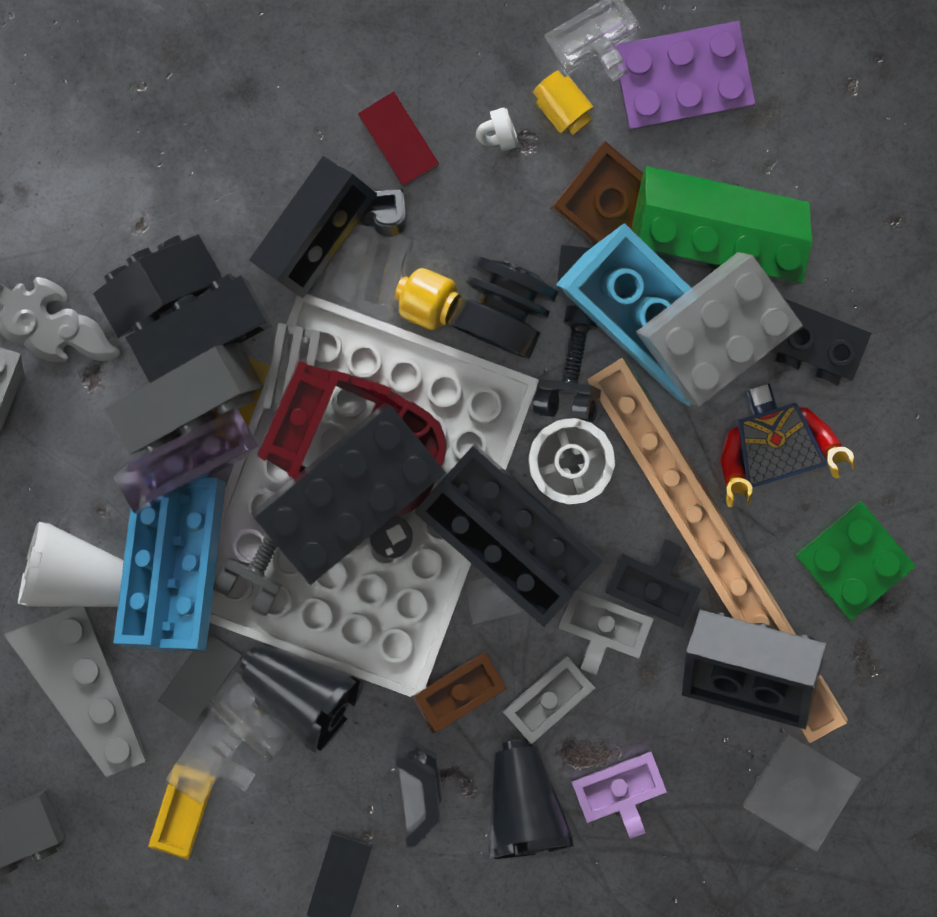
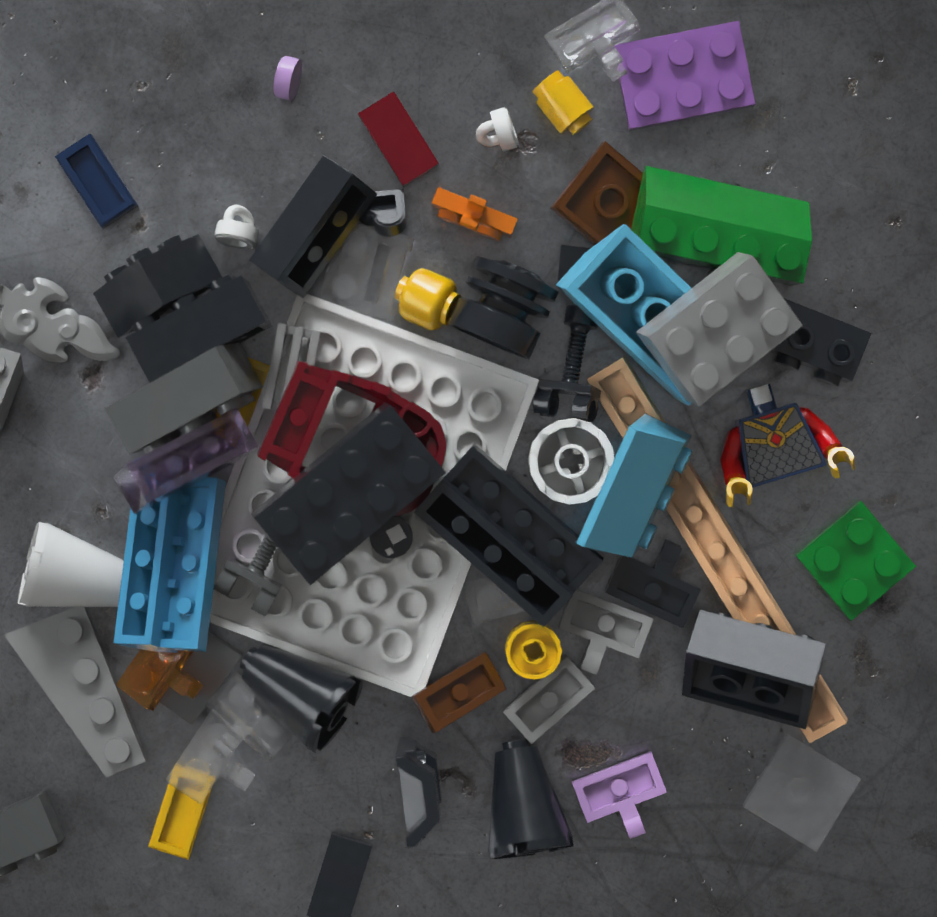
(96, 181): none -> dark blue tile
(152, 675): none -> clear orange plate
(237, 233): none -> white tile
(287, 78): none -> lavender tile
(473, 213): none -> orange plate
(533, 650): none -> yellow wheel
(636, 488): none -> medium azure slope

